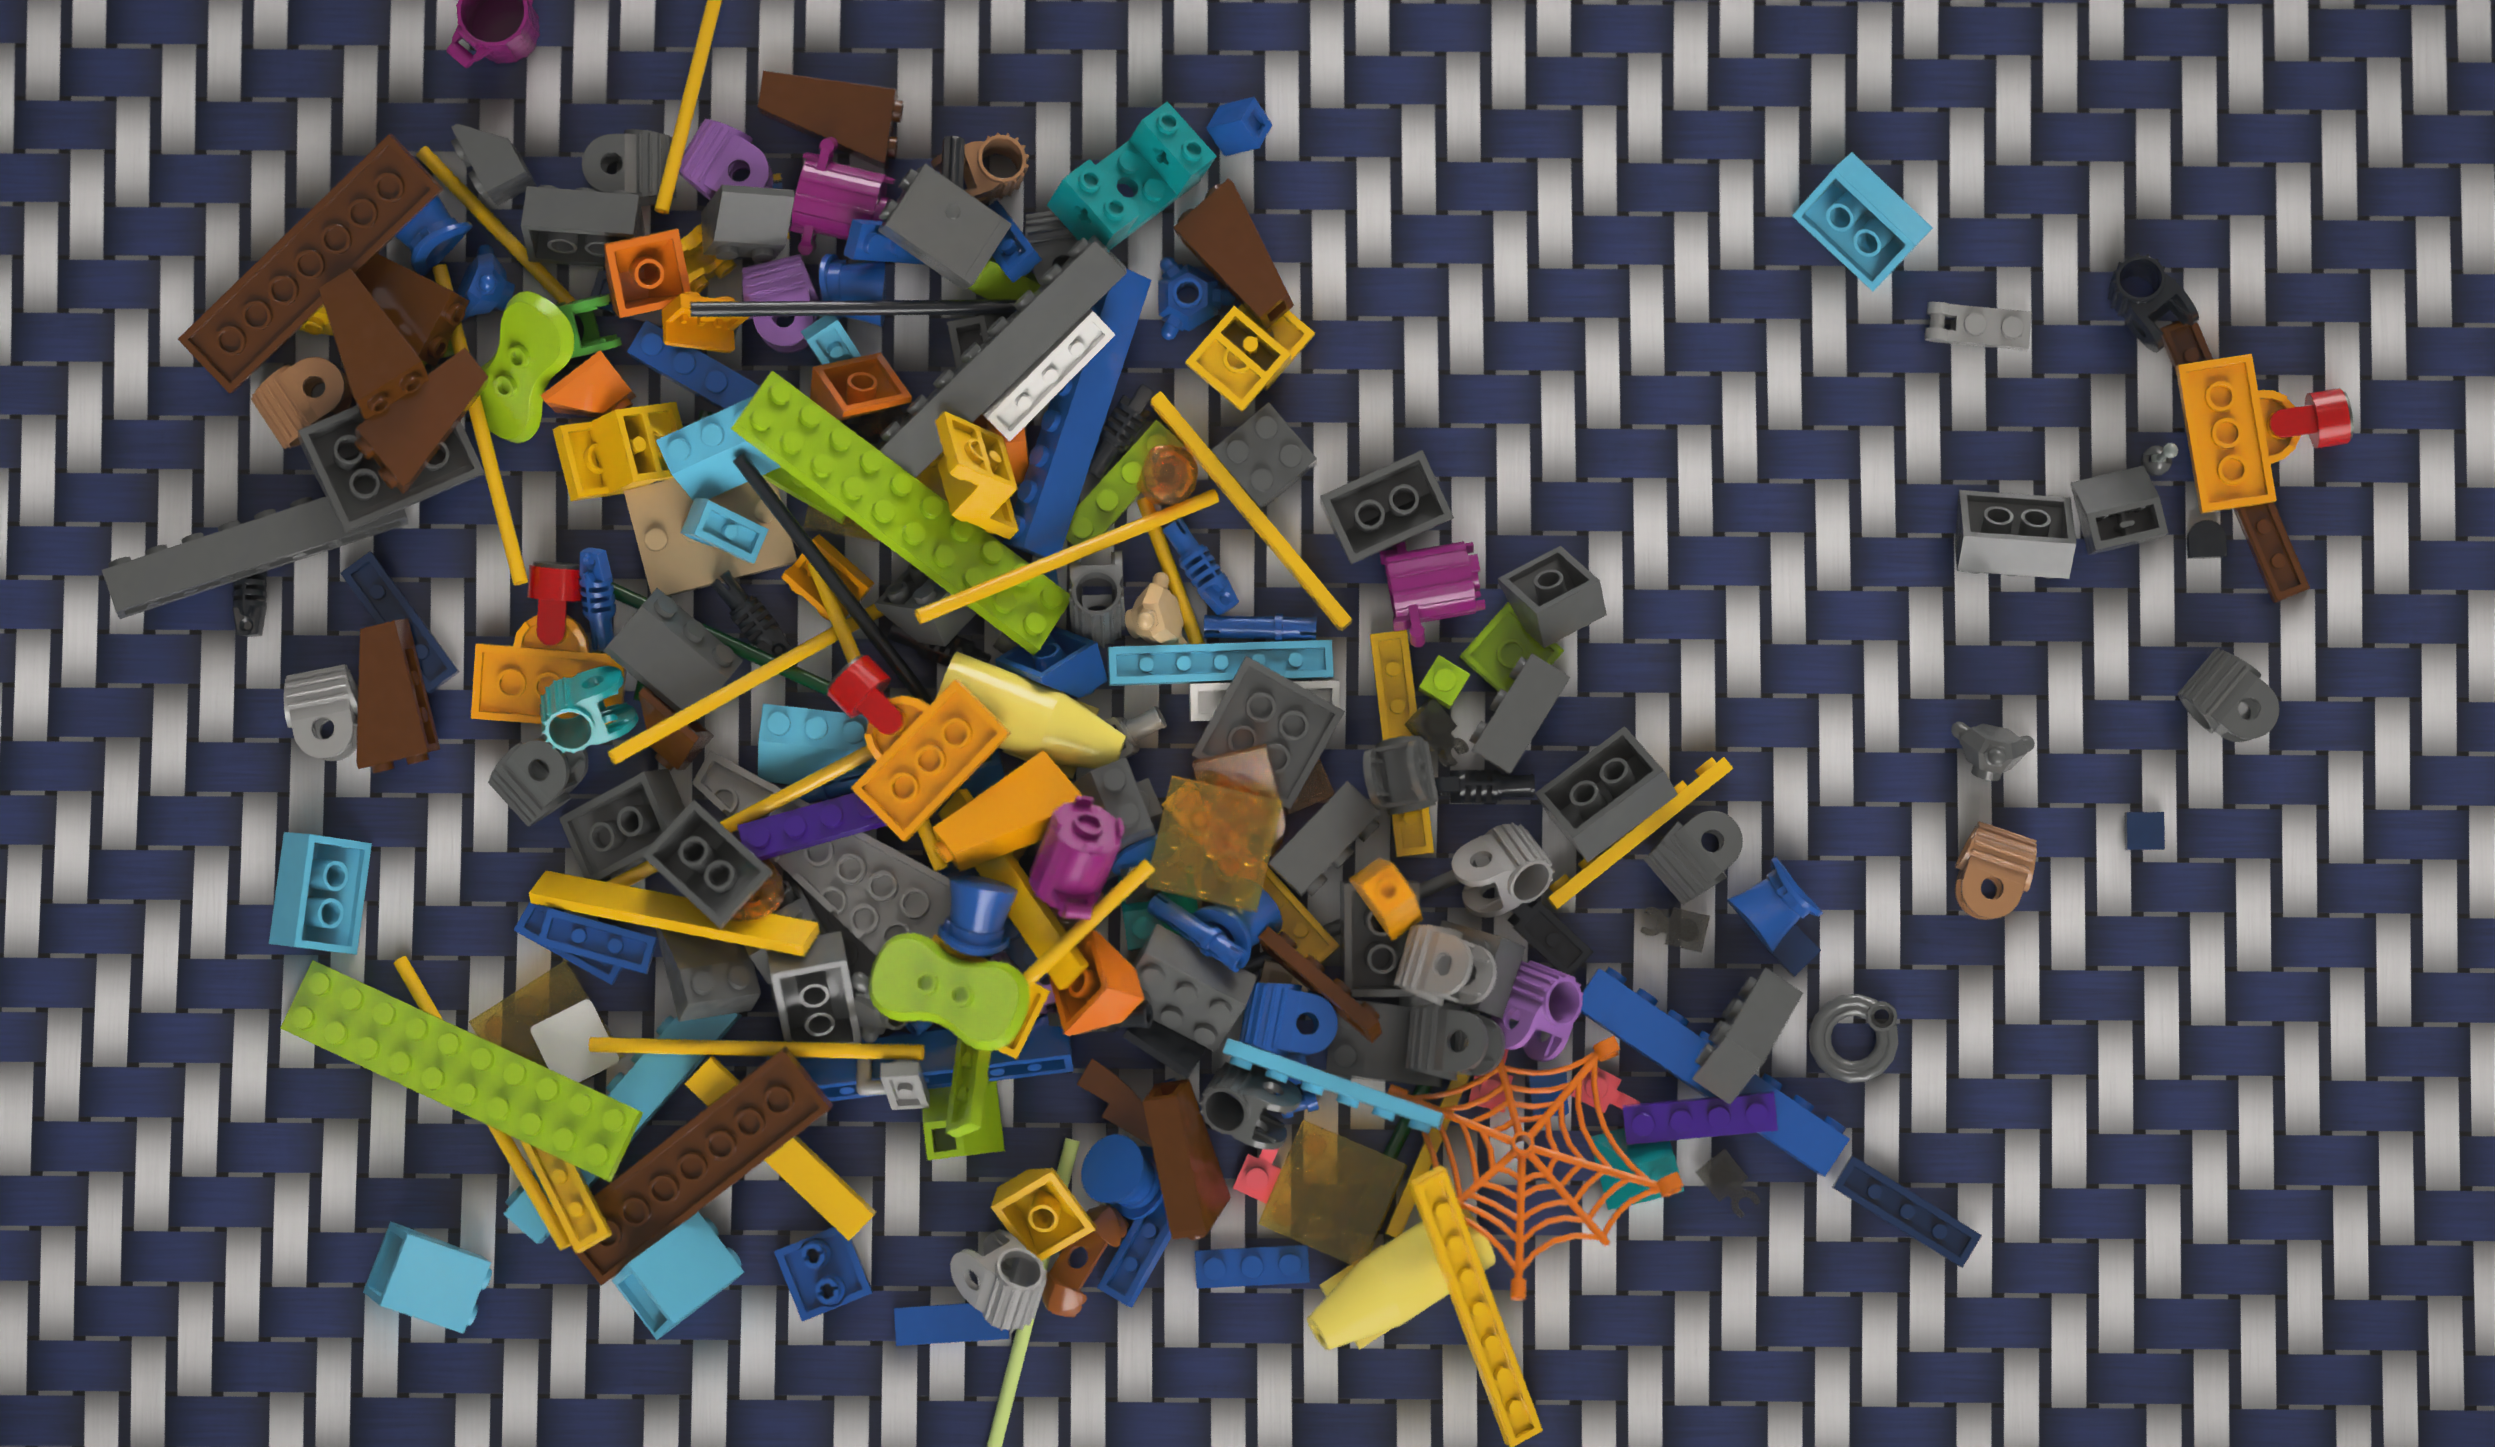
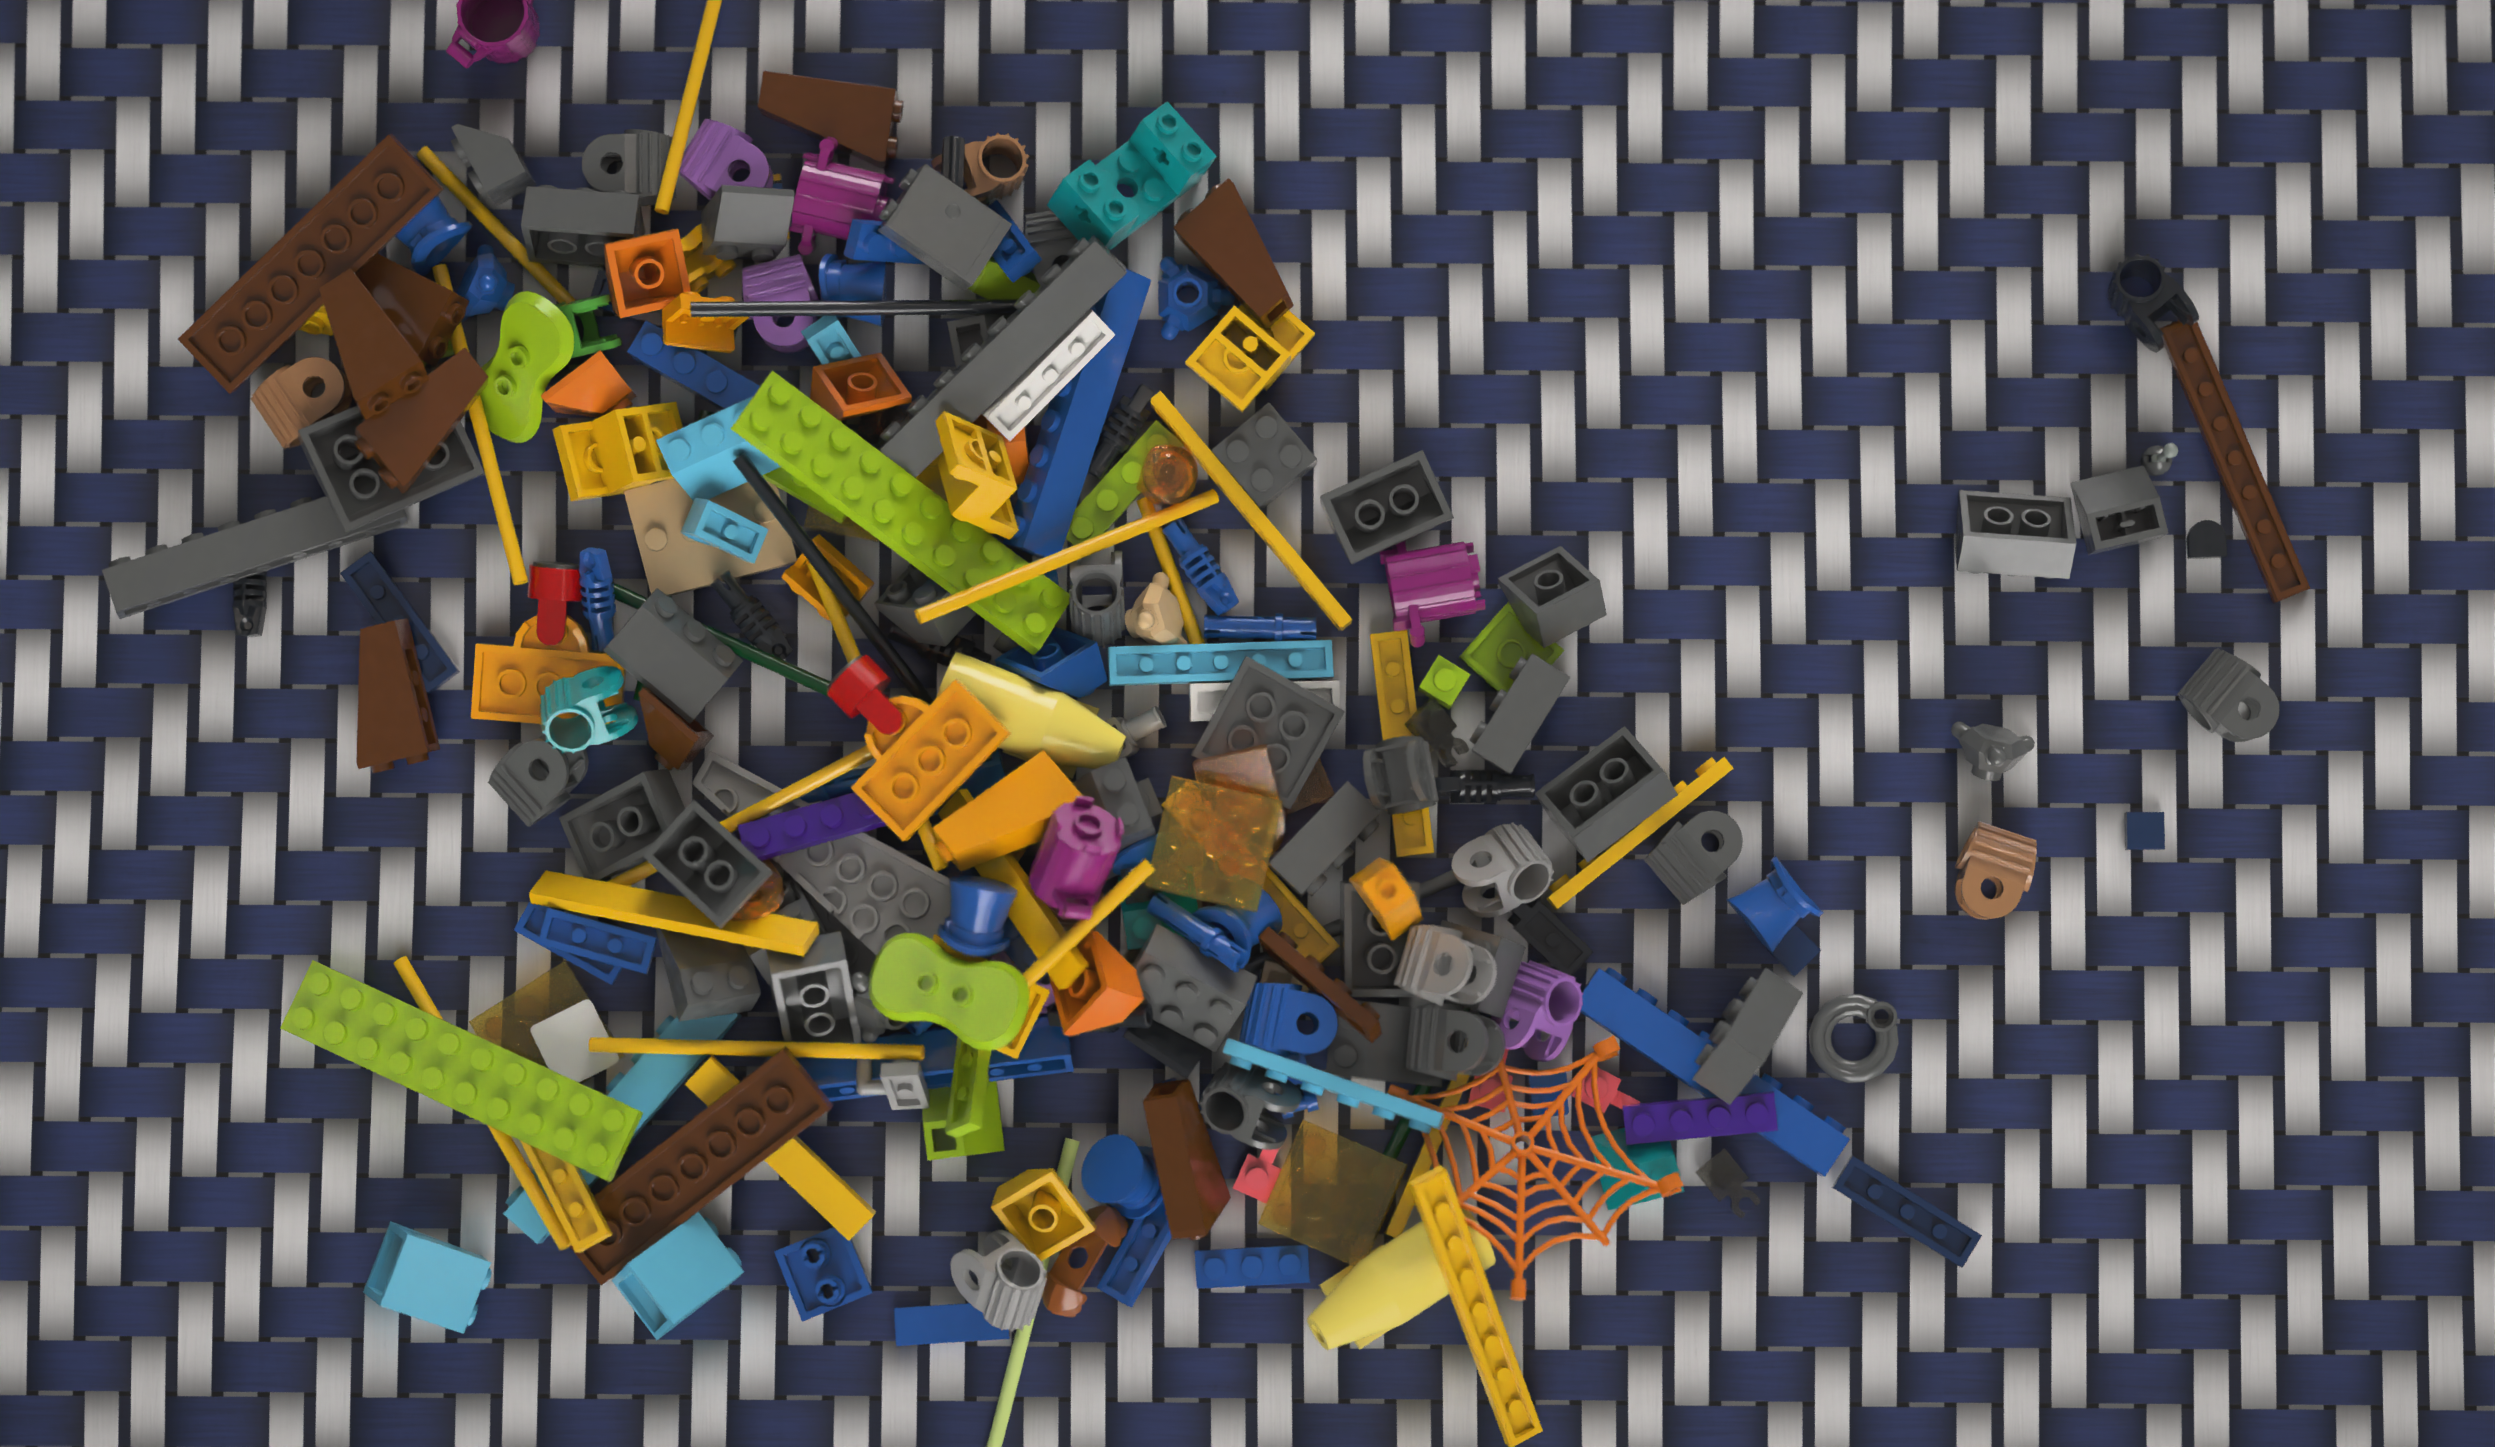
(320, 893): medium azure slope -> none
(322, 697): light grey piece -> none
(732, 690): yellow piece -> none
(805, 740): medium azure slope -> none
(1124, 1105): reddish brown slope -> none
(1239, 126): blue panel -> none
(1682, 929): clear smoke plate -> none
(1862, 221): medium azure slope -> none
(1979, 326): light grey plate -> none
(2243, 430): light orange plate -> none

